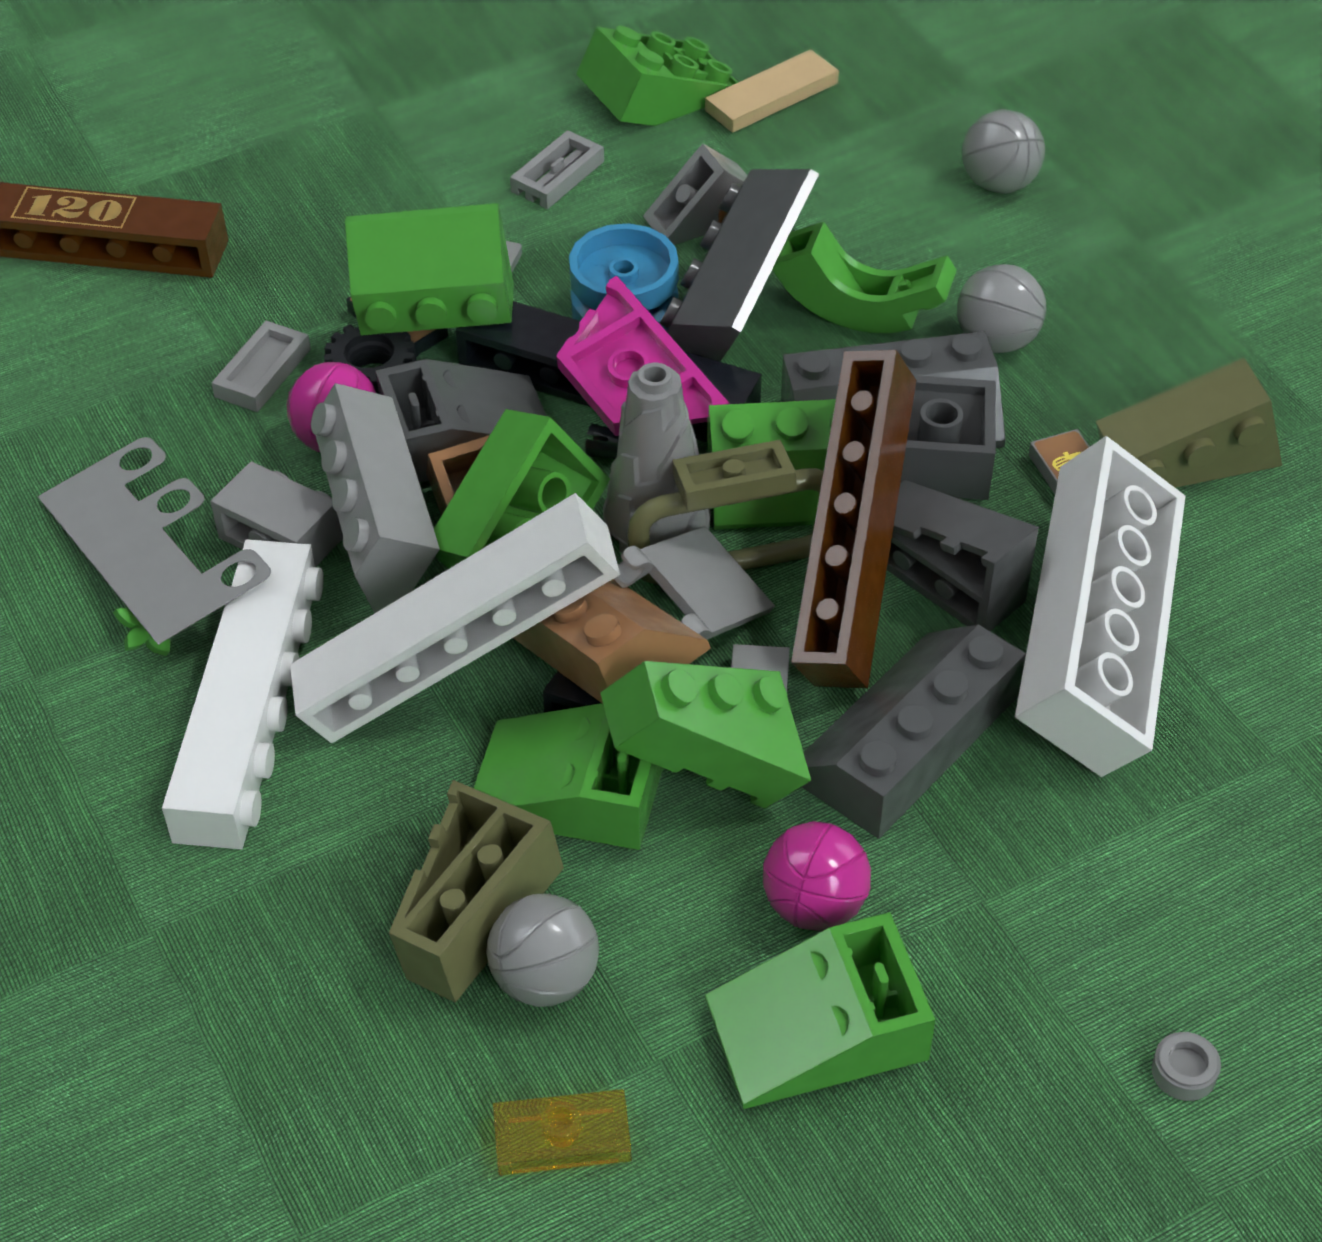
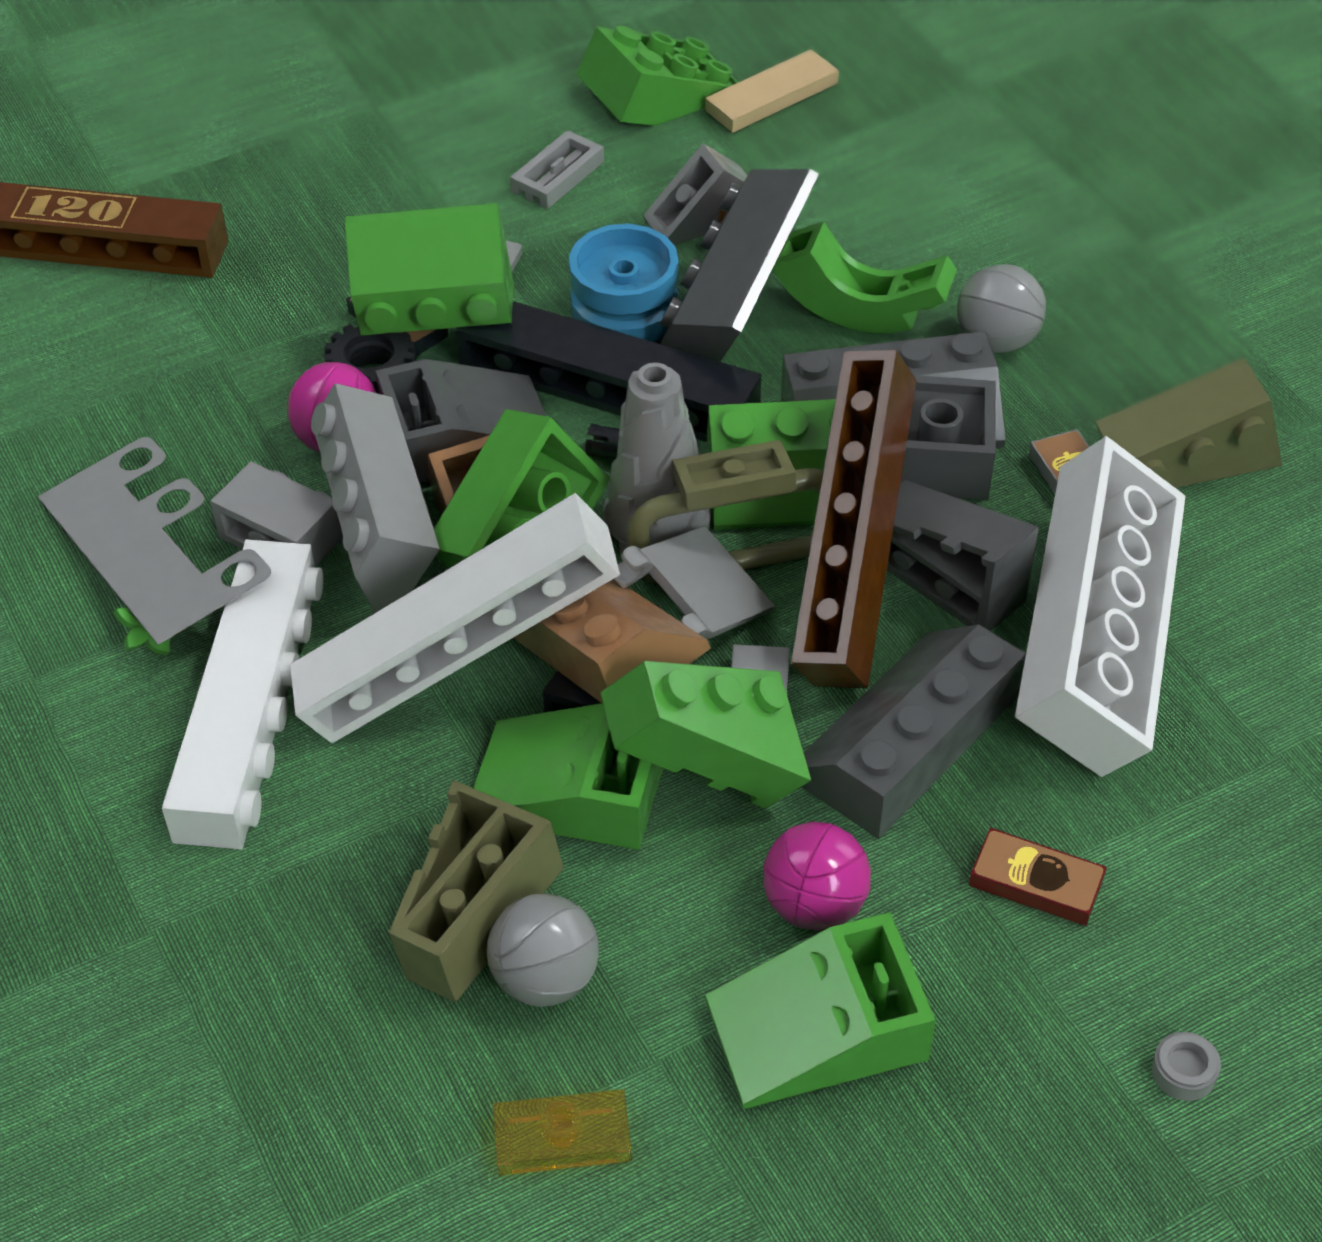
(261, 366): light grey tile -> none
(616, 343): dark pink wing -> none
(1003, 151): light grey piece -> none
(1037, 876): none -> tile

